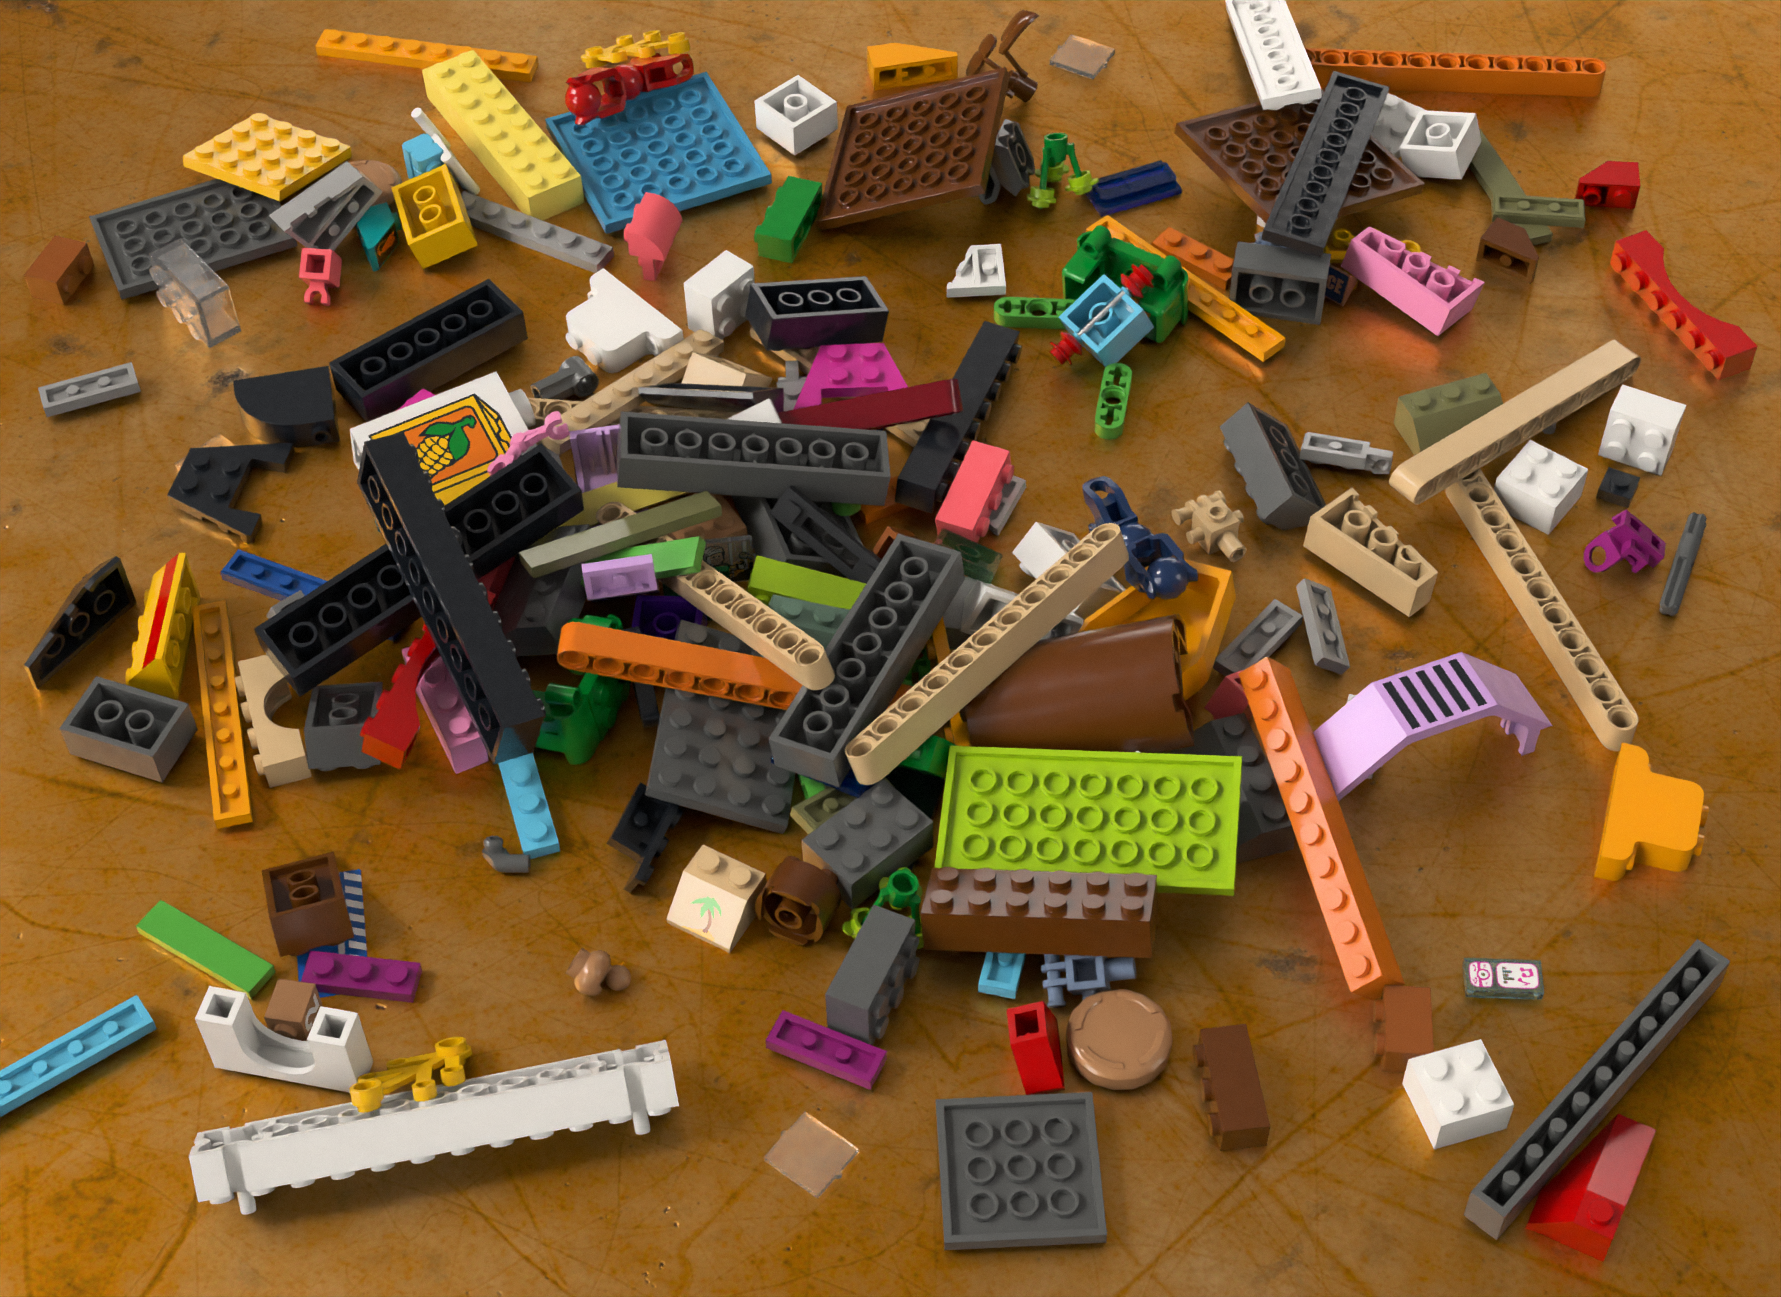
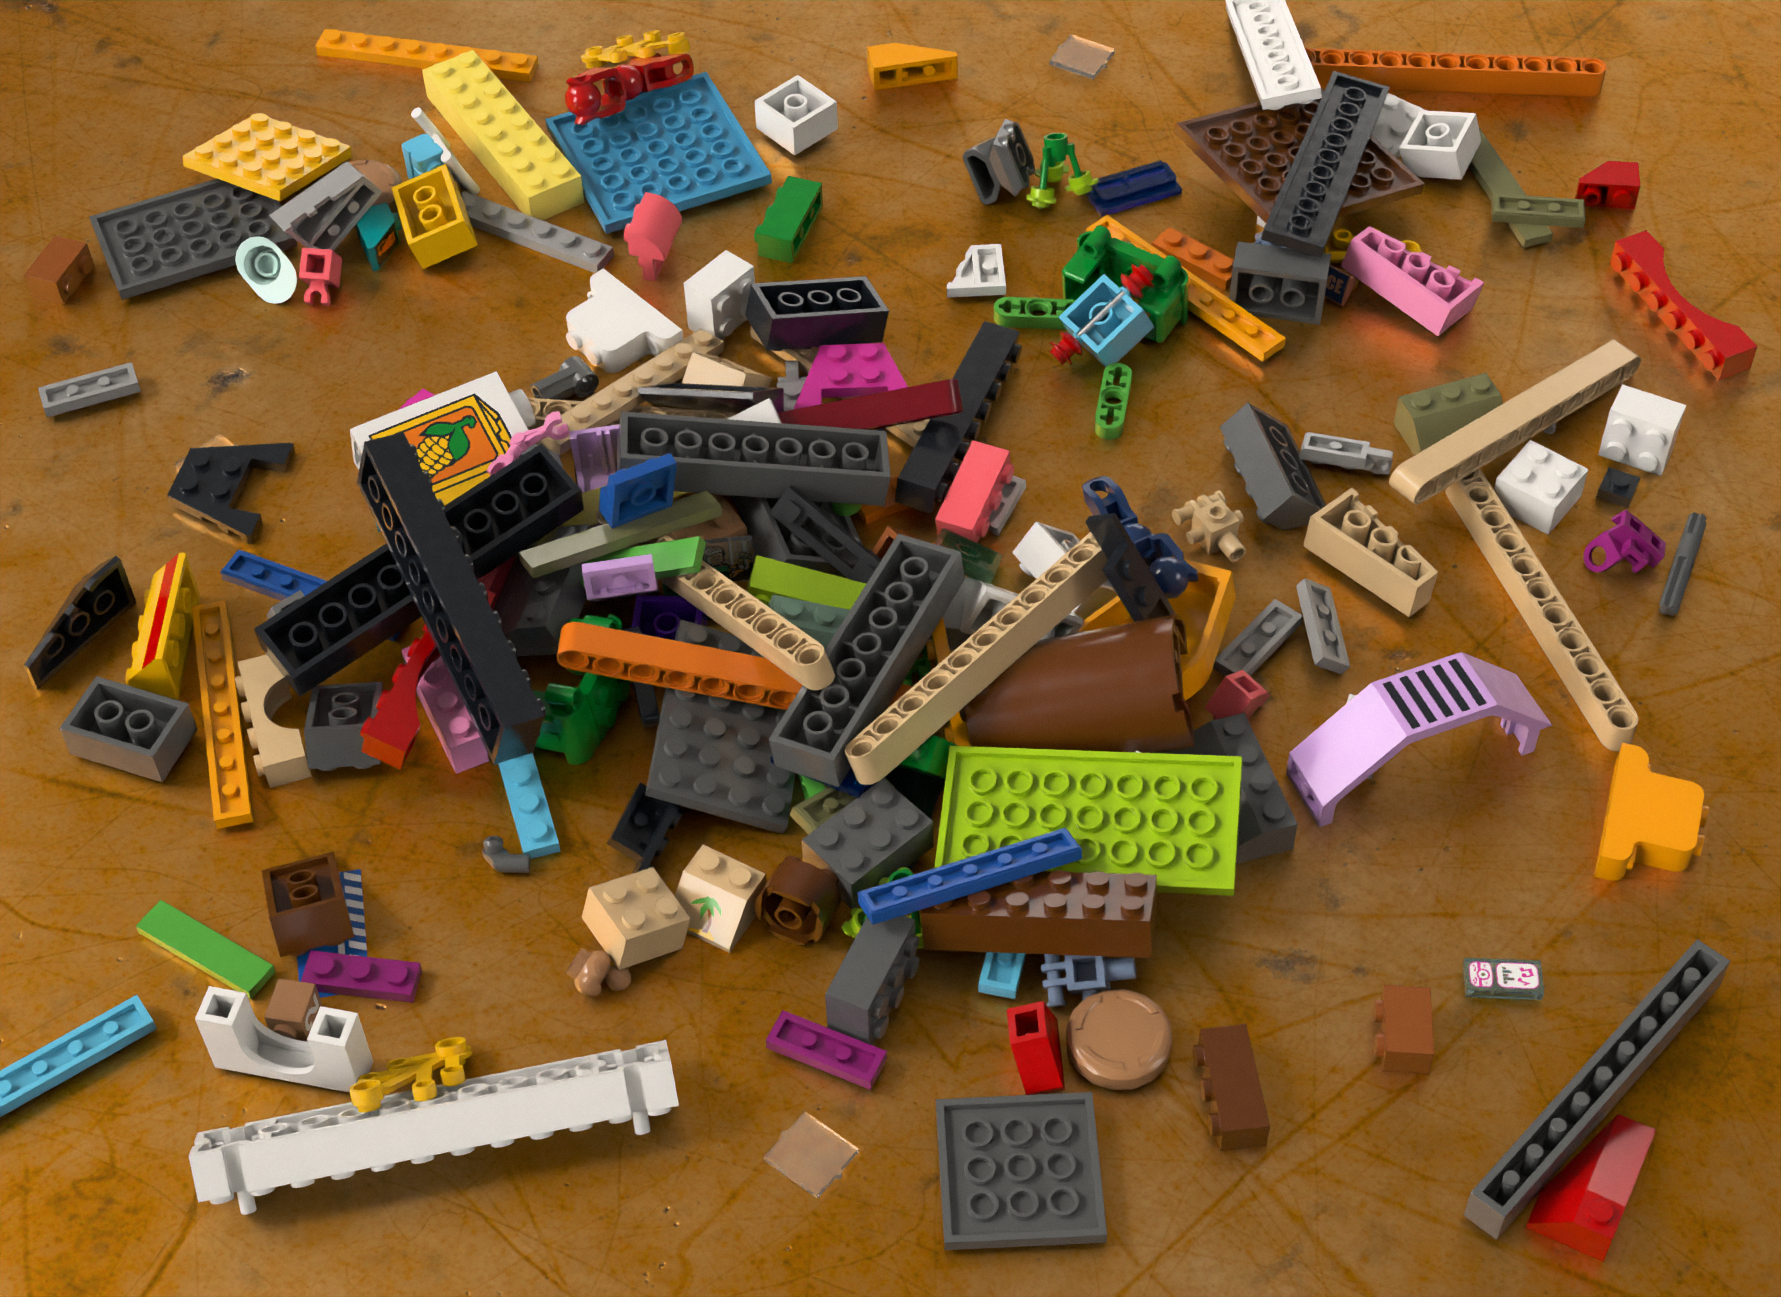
(194, 293): clear brick -> none
(266, 269): none -> light aqua piece
(290, 407): black brick -> none
(428, 350): black brick -> none
(635, 918): none -> tan brick
(638, 491): none -> blue plate
(914, 149): reddish brown plate -> none
(969, 876): none -> blue tile
(1019, 82): reddish brown plant -> none
(1128, 570): none -> black bracket
(1320, 830): orange brick -> none
(1457, 1094): white brick -> none
(1508, 250): reddish brown slope -> none

